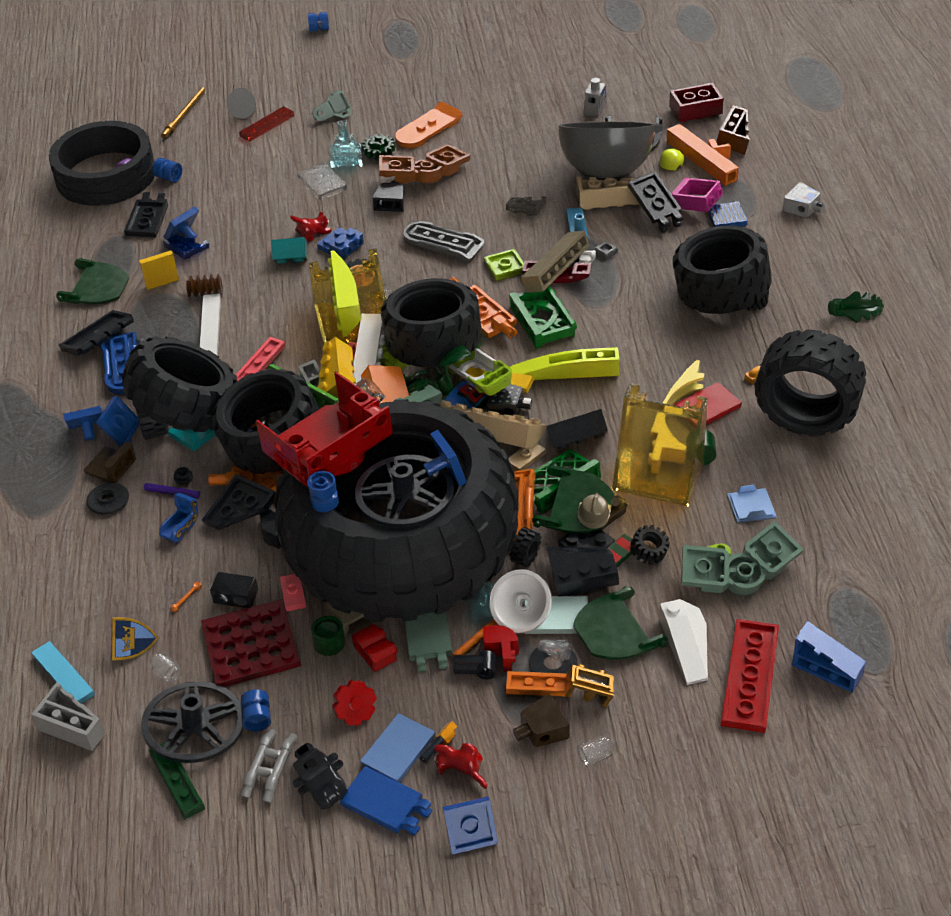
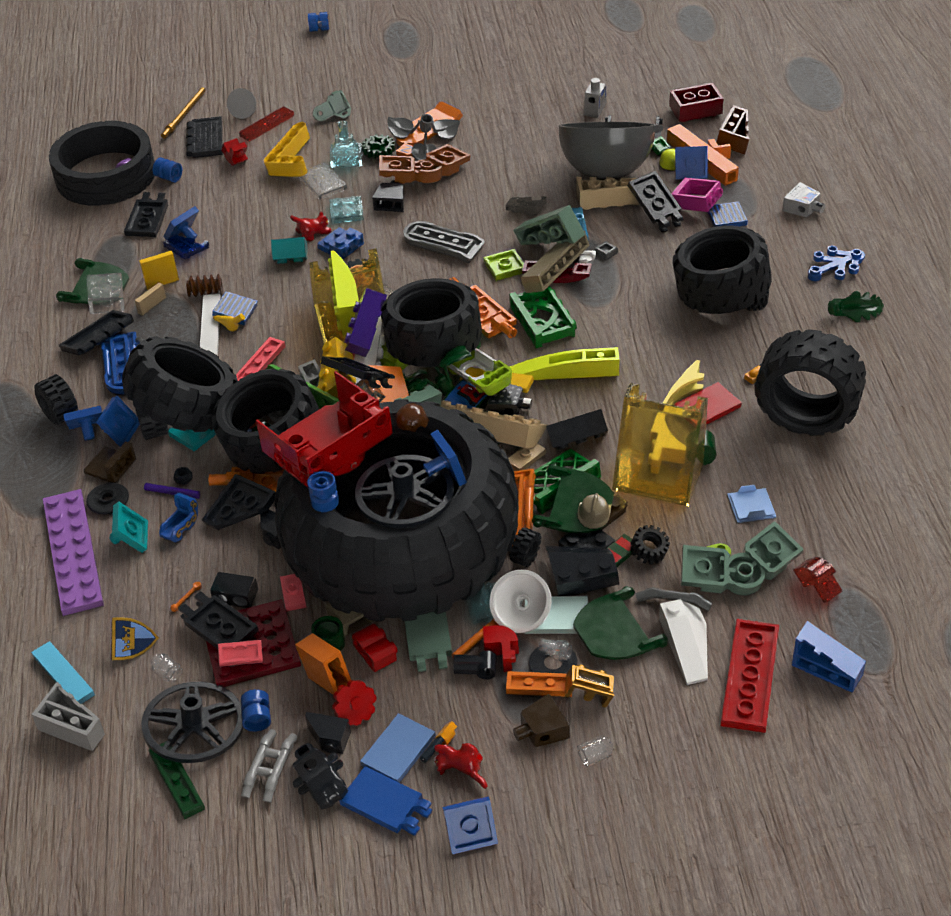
(55, 398): none -> black tyre
(72, 552): none -> medium lavender plate
(105, 293): none -> clear brick
(129, 527): none -> teal tile
(150, 299): none -> tan tile
(204, 137): none -> black hinge
(217, 621): none -> black tile
(230, 322): none -> yellow animal
(233, 305): none -> tile
(234, 151): none -> red brick
(240, 653): none -> coral plate
(282, 158): none -> yellow beam
(323, 663): none -> orange brick
(329, 731): none -> black slope
(346, 209): none -> clear light blue plate
(359, 370): none -> black tile
(364, 322): none -> dark purple wedge
(402, 127): none -> dark grey plant
(404, 150): none -> tile
(411, 417): none -> reddish brown hair
(554, 226): none -> sand green wedge
(660, 145): none -> green tile
(691, 162): none -> blue tile
(692, 597): none -> dark grey piece
(820, 575): none -> clear red brick
(854, 256): none -> plant

